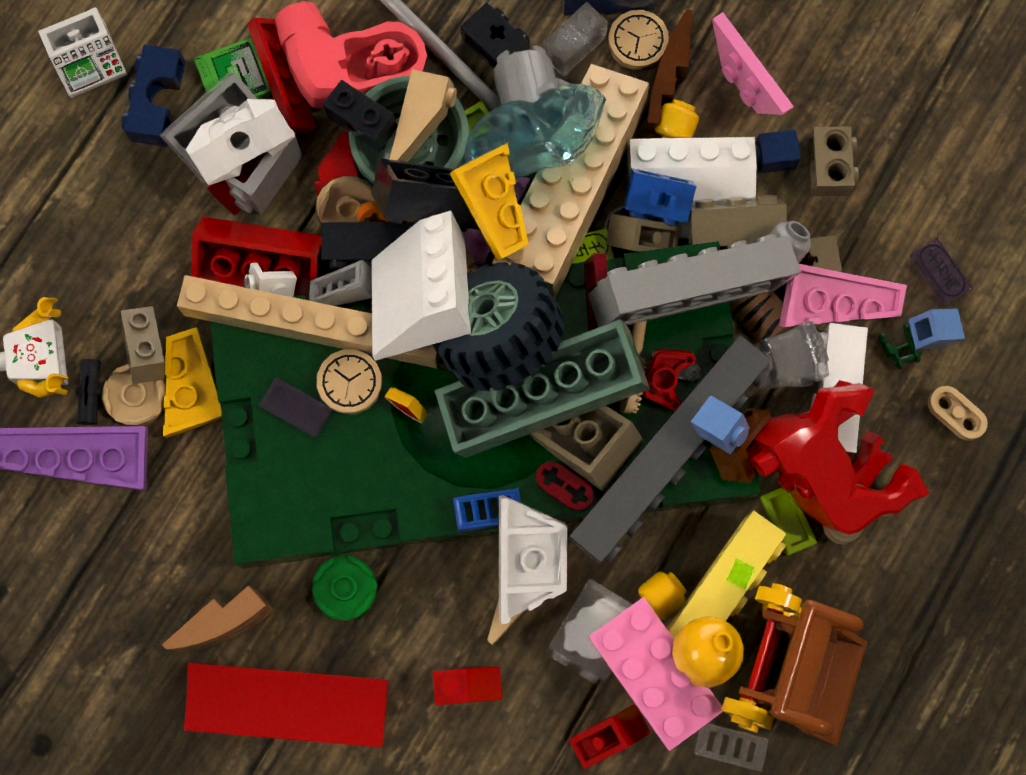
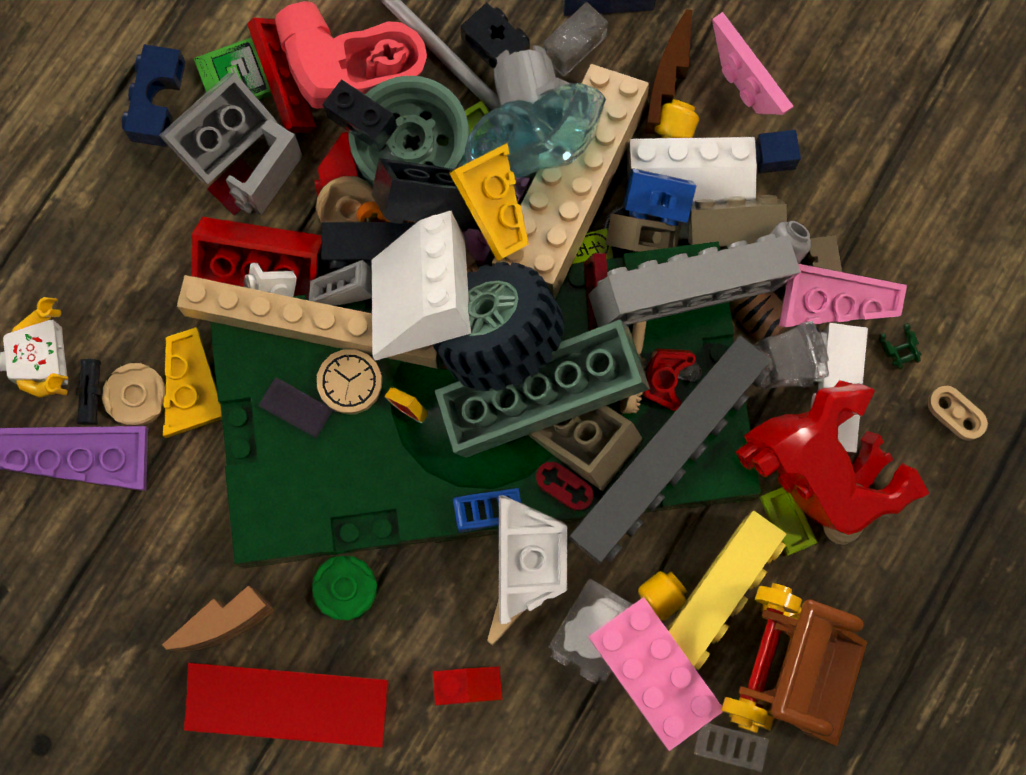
(83, 52): white slope -> none
(142, 345): dark tan brick -> none
(212, 145): white piece -> none
(422, 112): tan slope -> none
(609, 736): red slope -> none
(638, 39): tan tile -> none
(708, 651): yellow cylinder -> none
(721, 425): medium blue brick -> none
(738, 466): reddish brown bracket -> none
(740, 574): clear neon green window -> none
(825, 160): dark tan brick -> none
(936, 328): medium blue brick -> none
(941, 271): tile -> none

